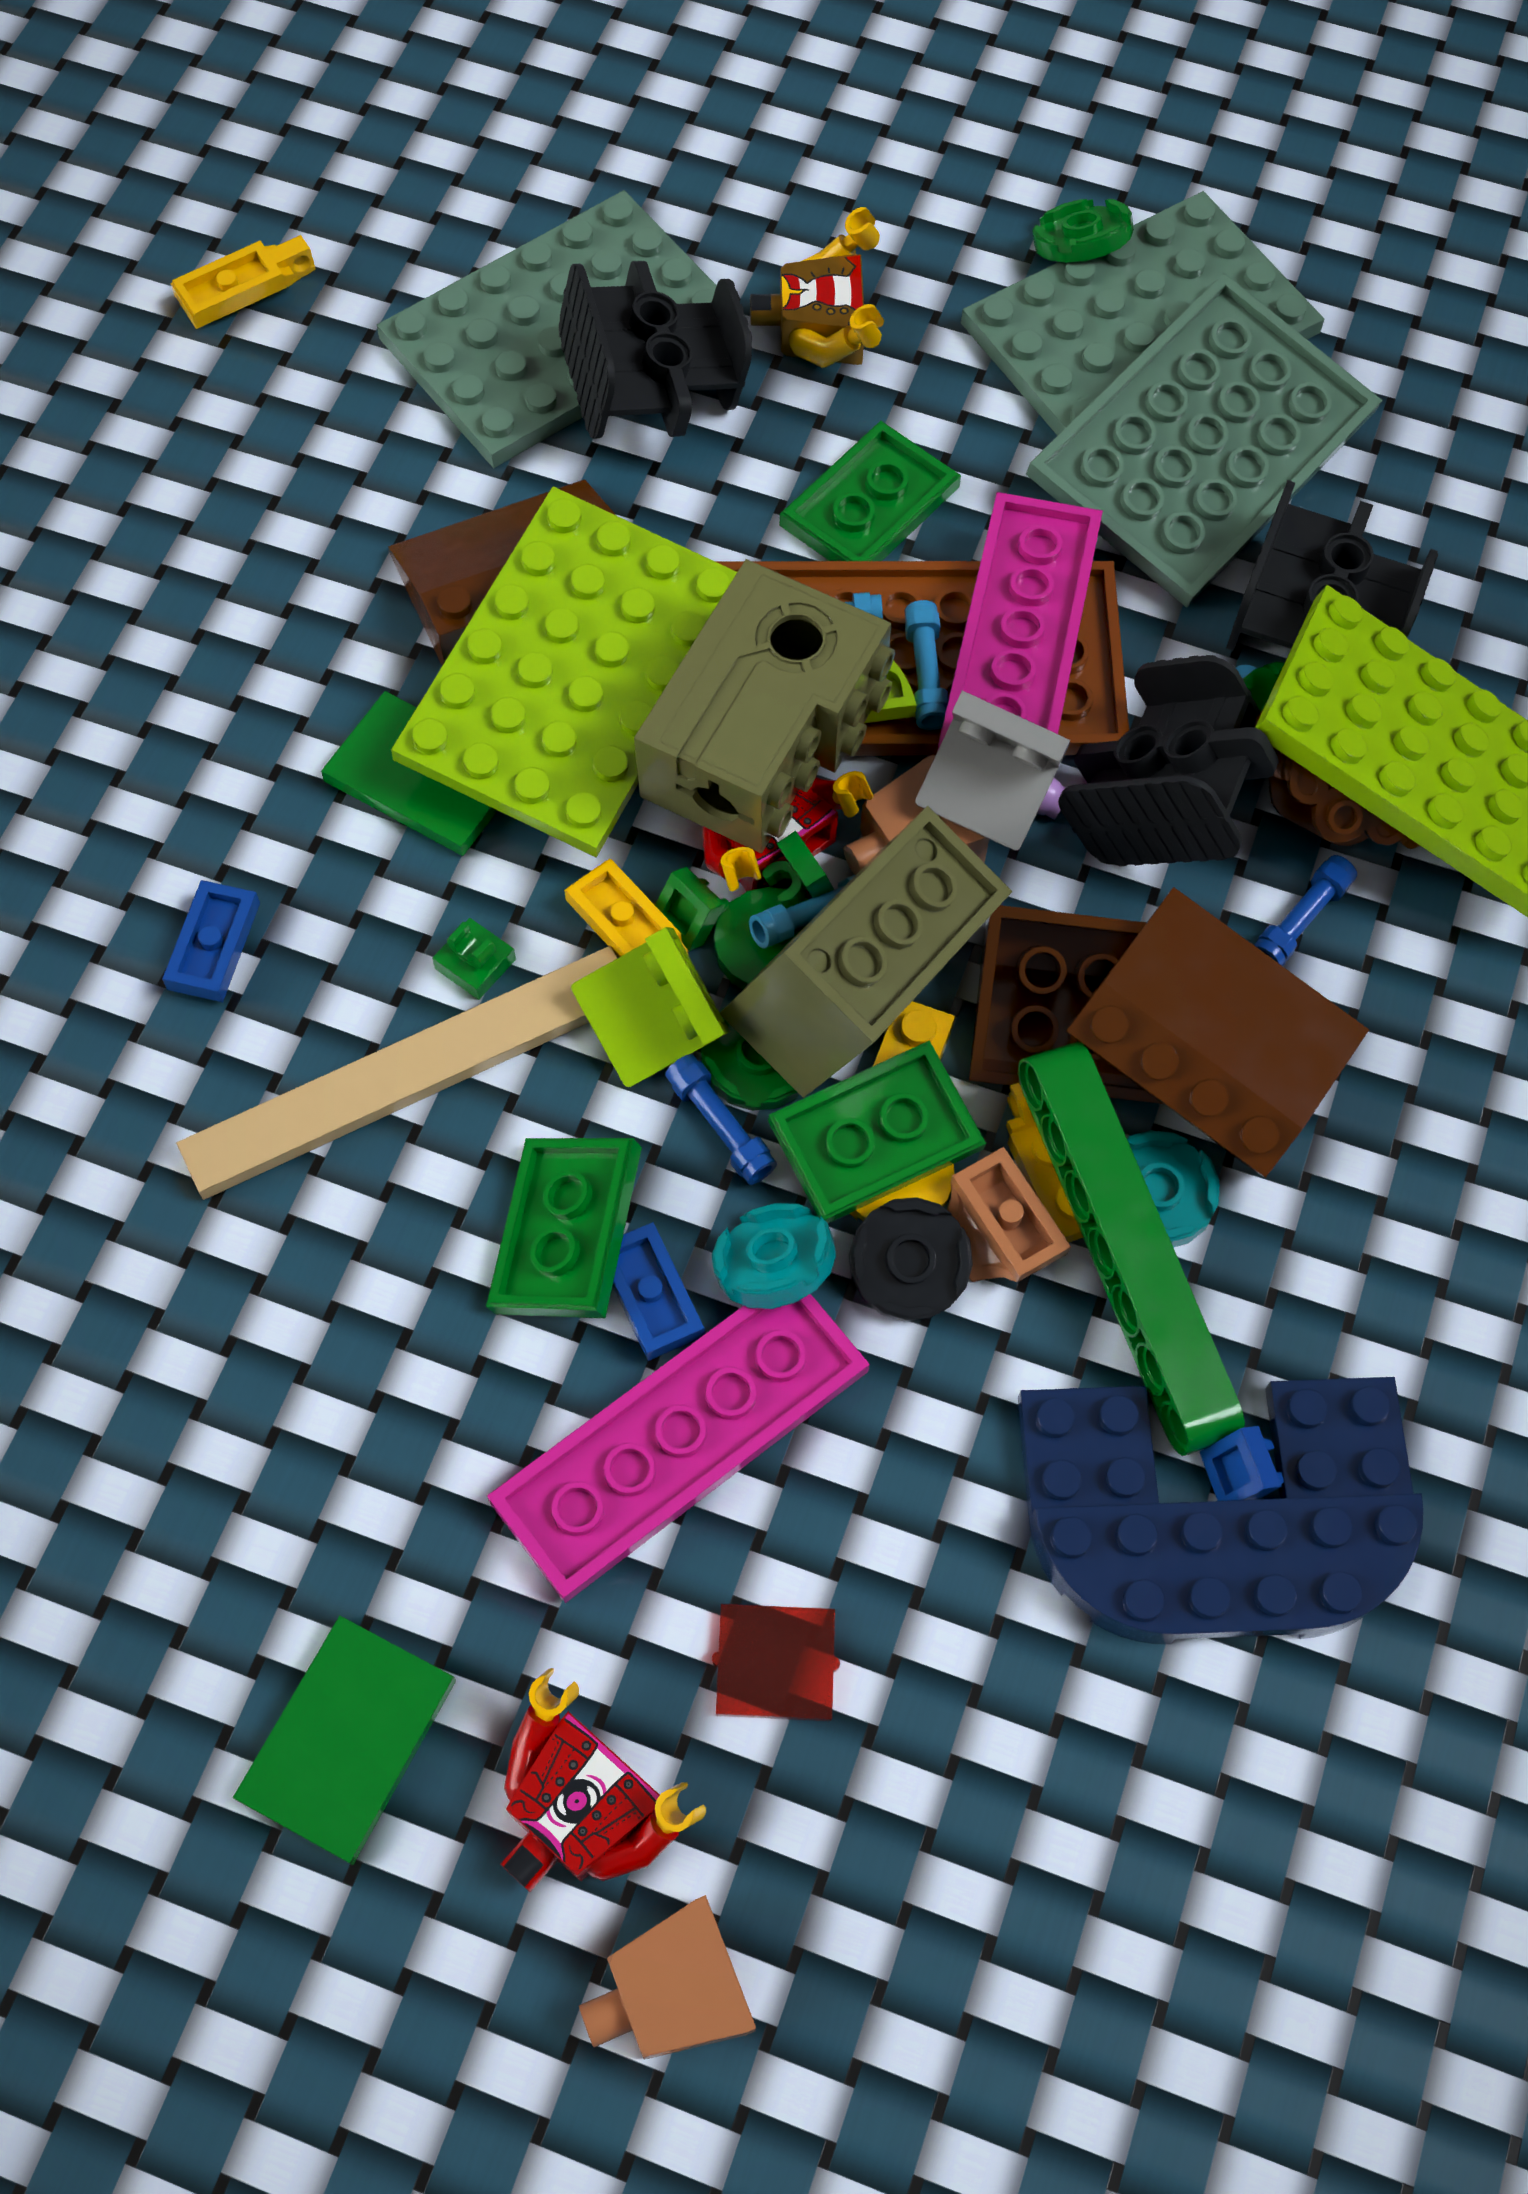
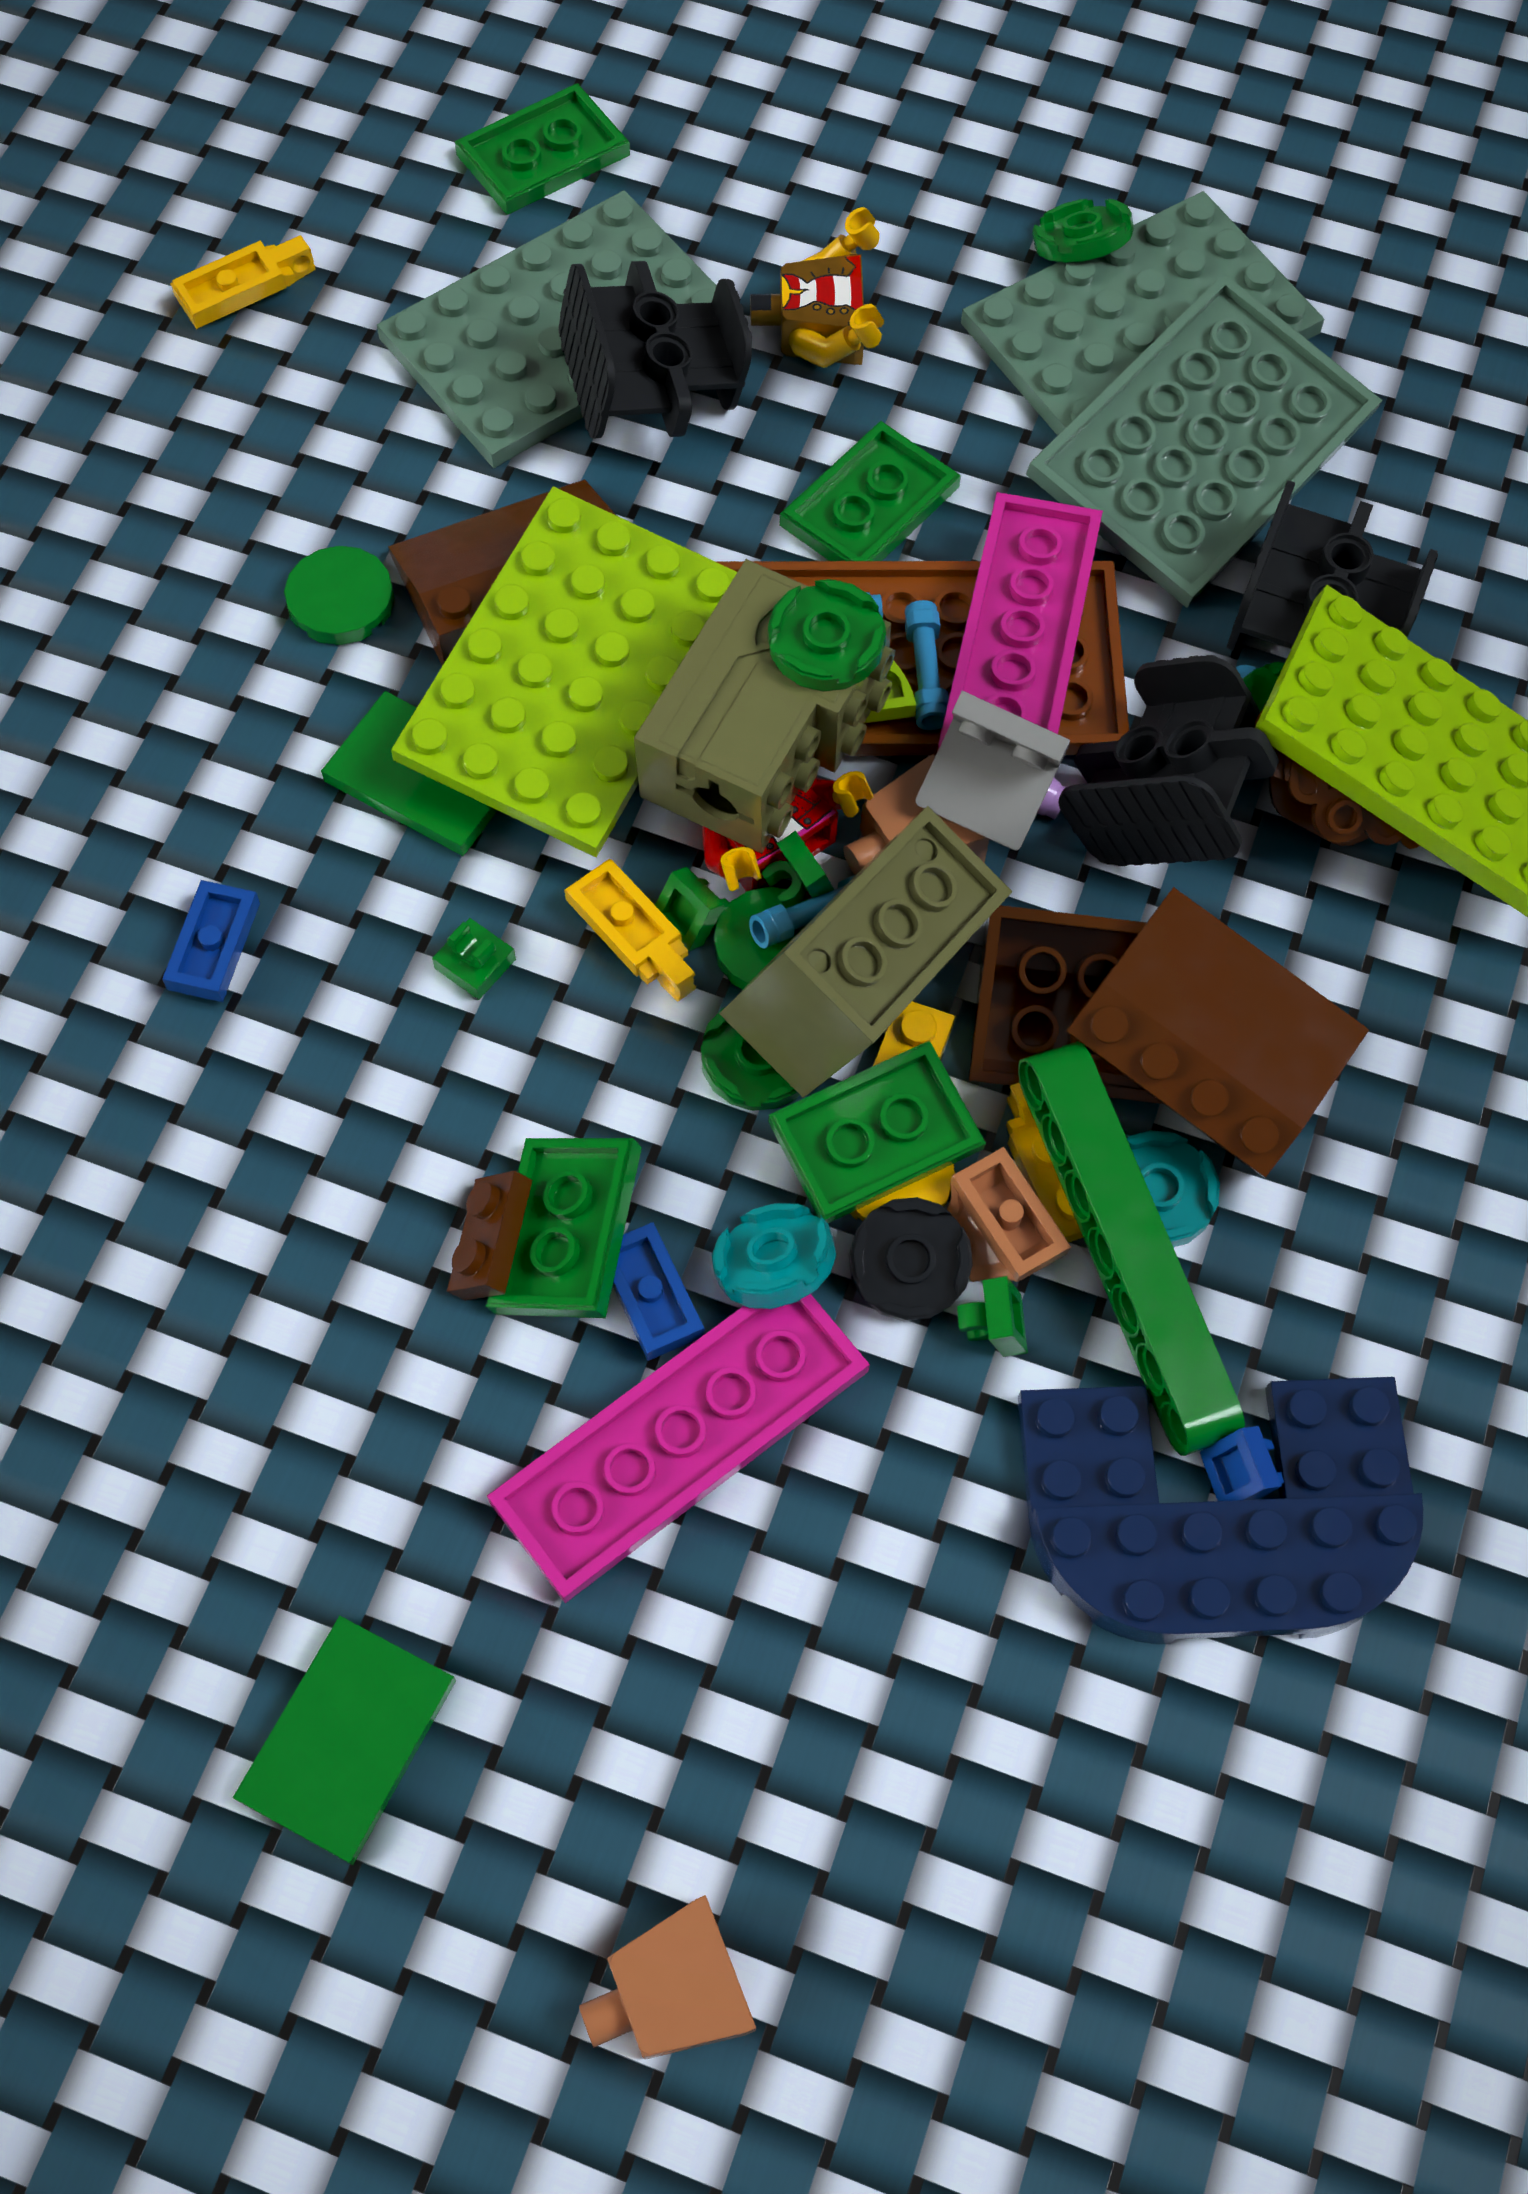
(339, 594): none -> green tile
(387, 1080): tan tile -> none
(489, 1235): none -> reddish brown plate
(542, 148): none -> green tile
(581, 1799): torso -> none
(649, 1007): lime bracket -> none
(749, 1156): blue bar -> none
(775, 1662): clear red piece -> none
(826, 635): none -> green tile
(997, 1318): none -> green tile
(1328, 884): blue bar -> none

